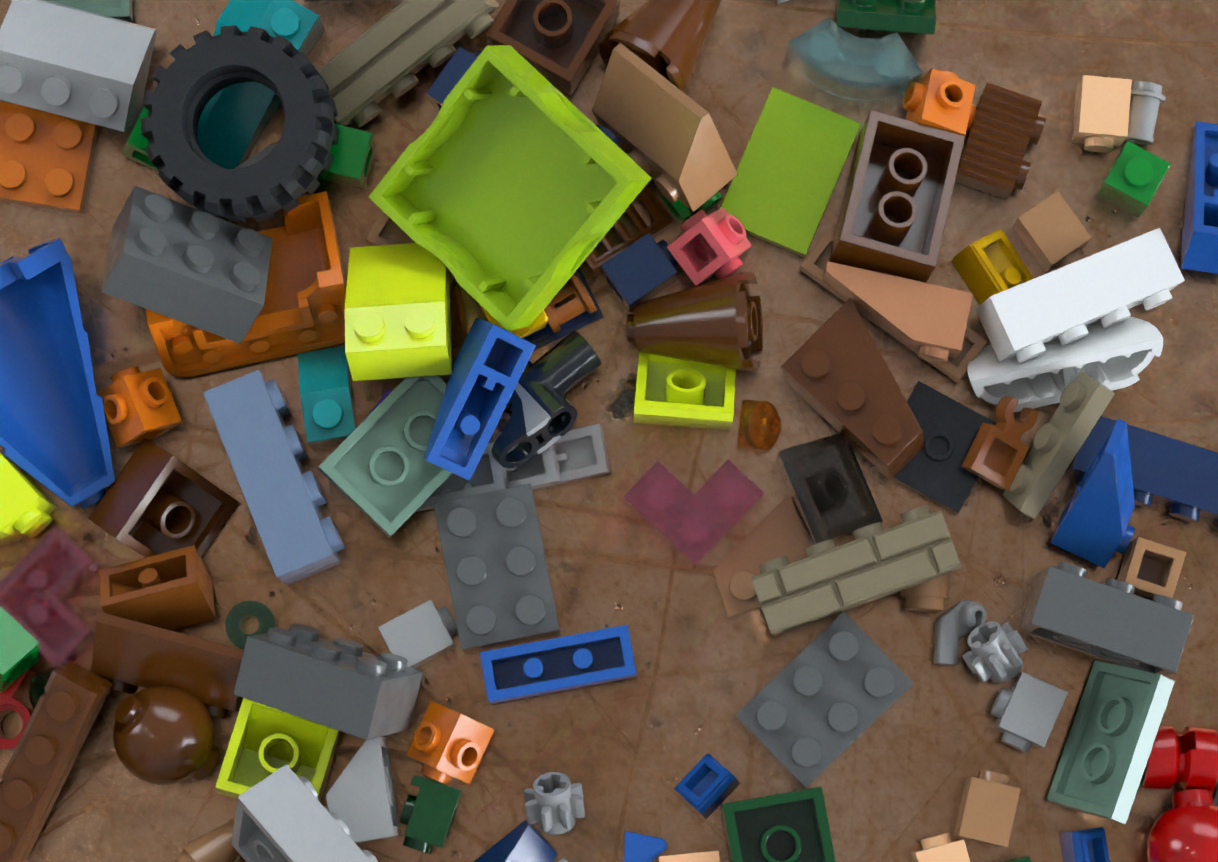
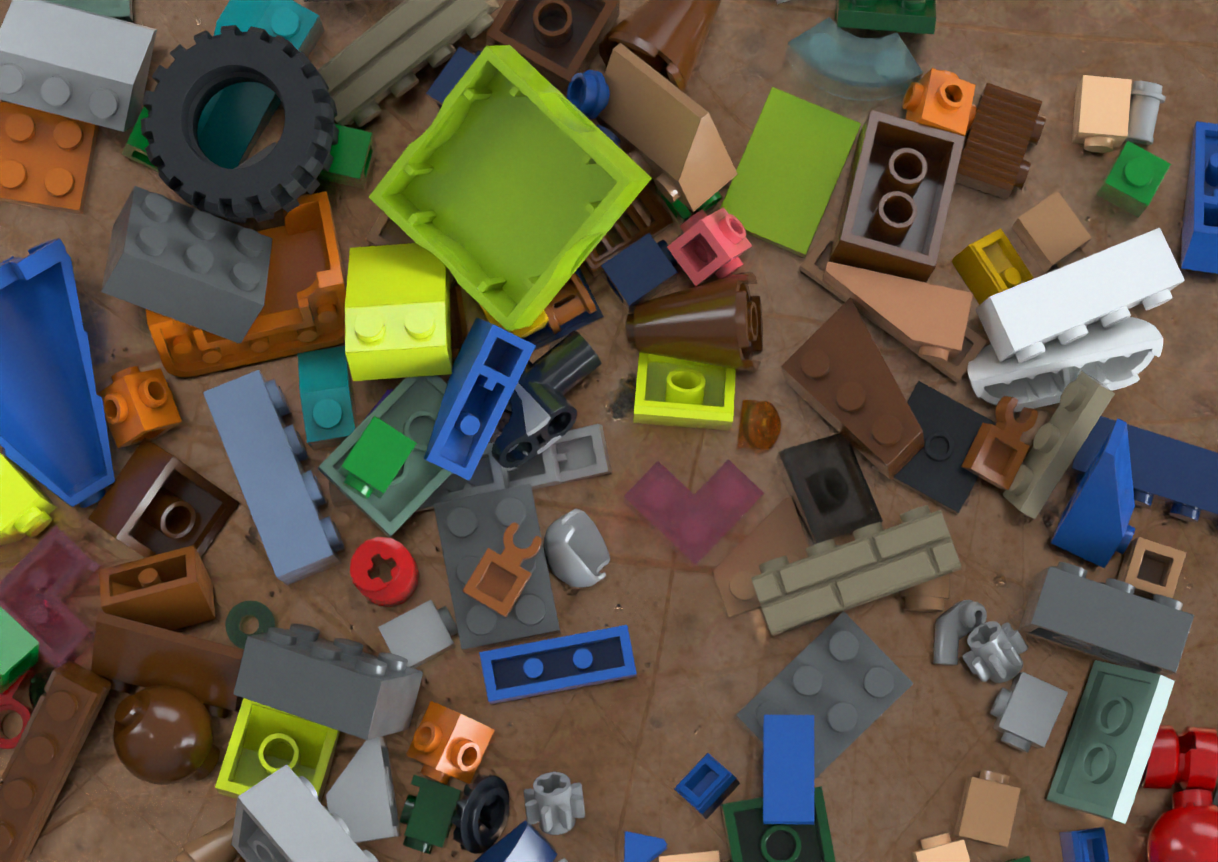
(366, 573): none -> red piece
(375, 459): none -> green brick
(481, 813): none -> black gear
(498, 577): none -> dark orange plate
(576, 549): none -> light grey hair
(589, 93): none -> blue plate
(788, 769): none -> blue slope

